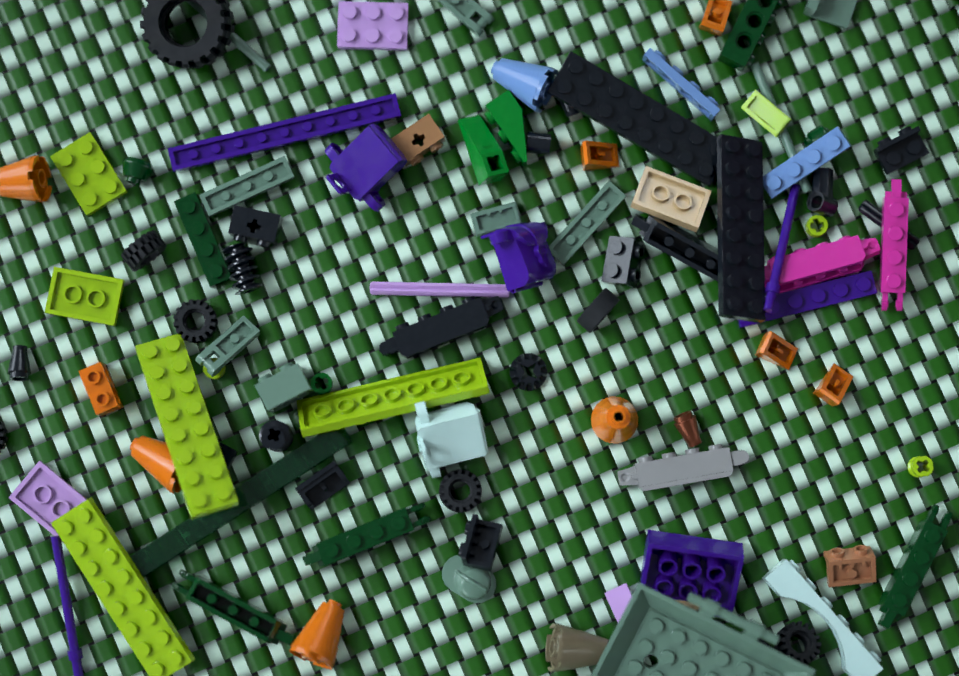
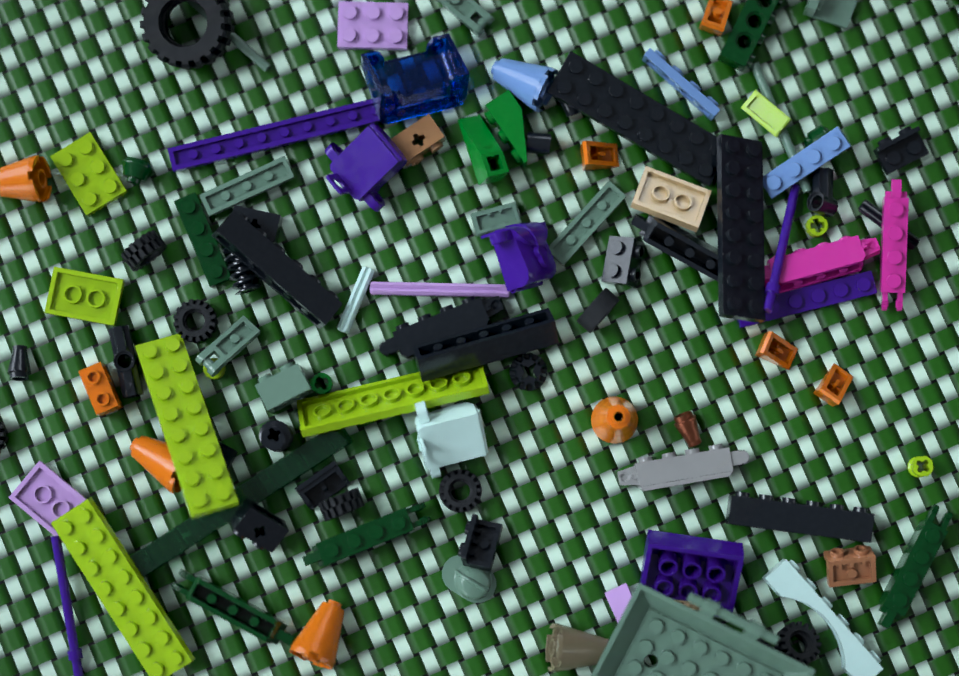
(123, 346): none -> black piece
(259, 526): none -> black brick
(277, 269): none -> black brick
(341, 504): none -> black tyre
(355, 299): none -> light aqua axle
(416, 82): none -> clear blue windscreen
(485, 344): none -> black brick
(800, 518): none -> black brick

